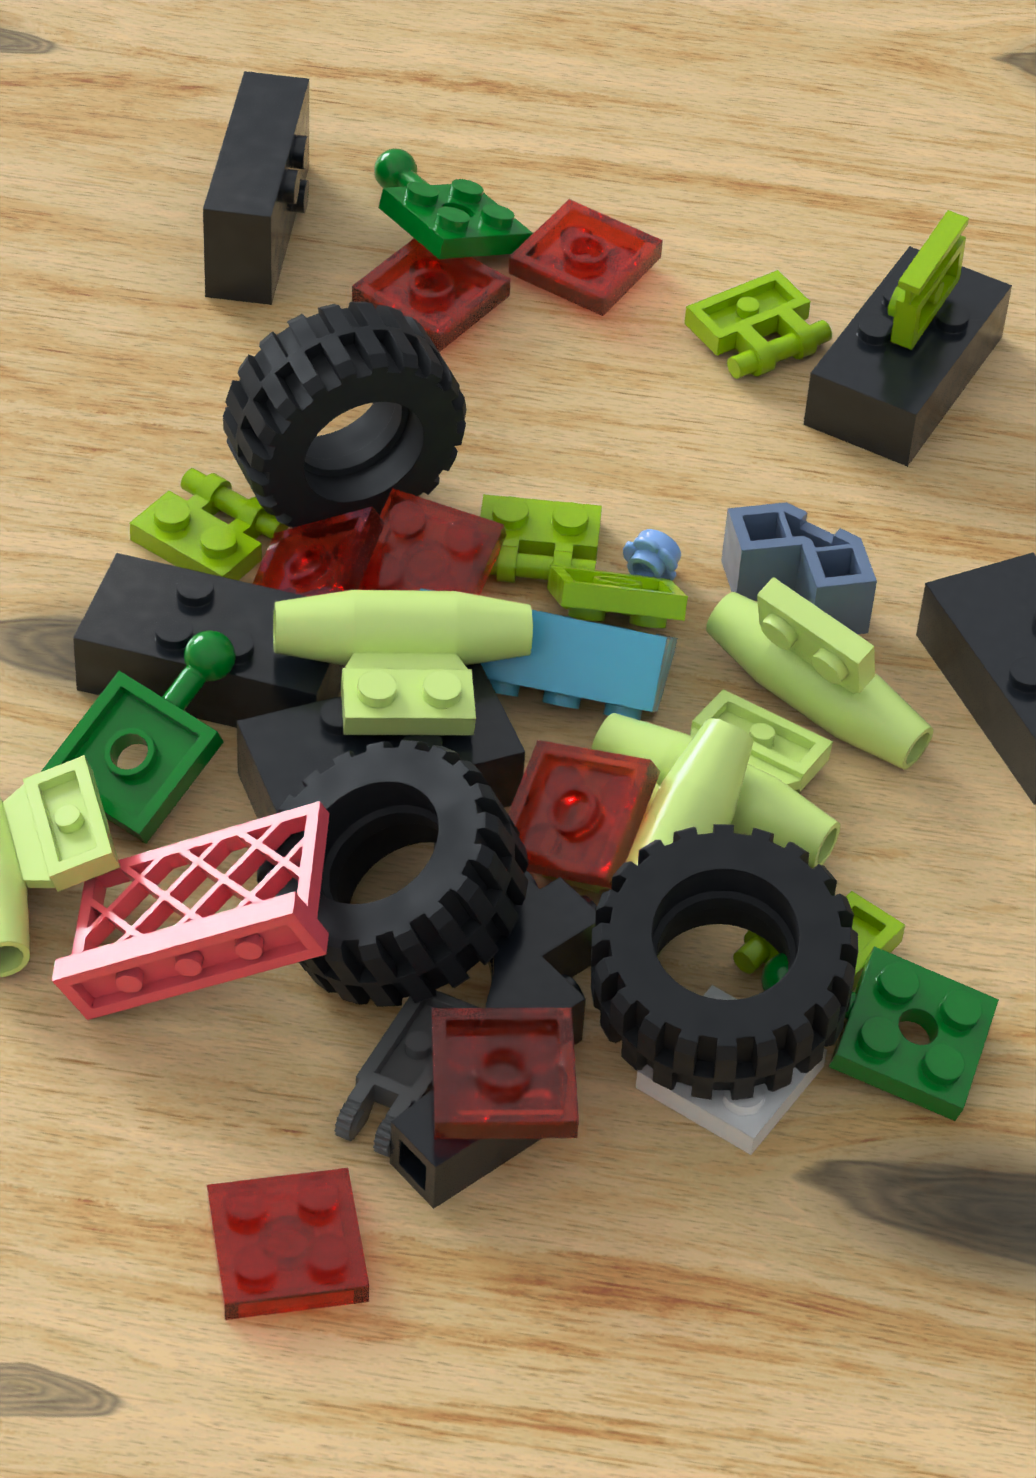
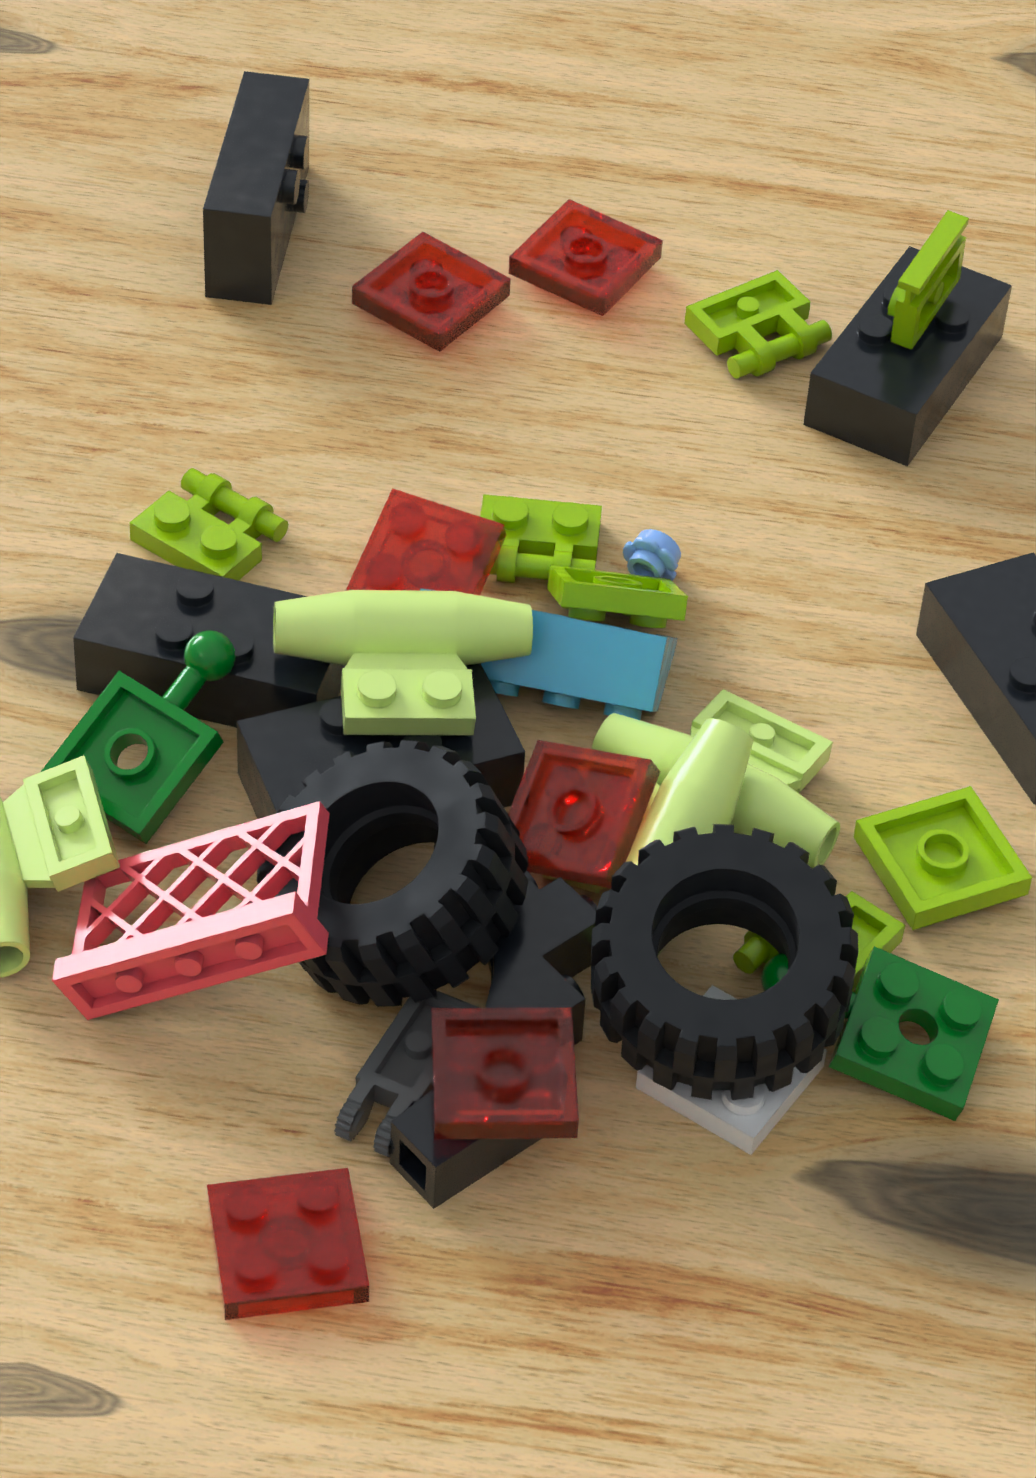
(317, 374): black tyre -> none
(321, 554): clear red plate -> none
(445, 218): green plate -> none
(814, 563): sand blue brick -> none
(819, 671): yellowish green plate -> none
(942, 857): none -> lime plate

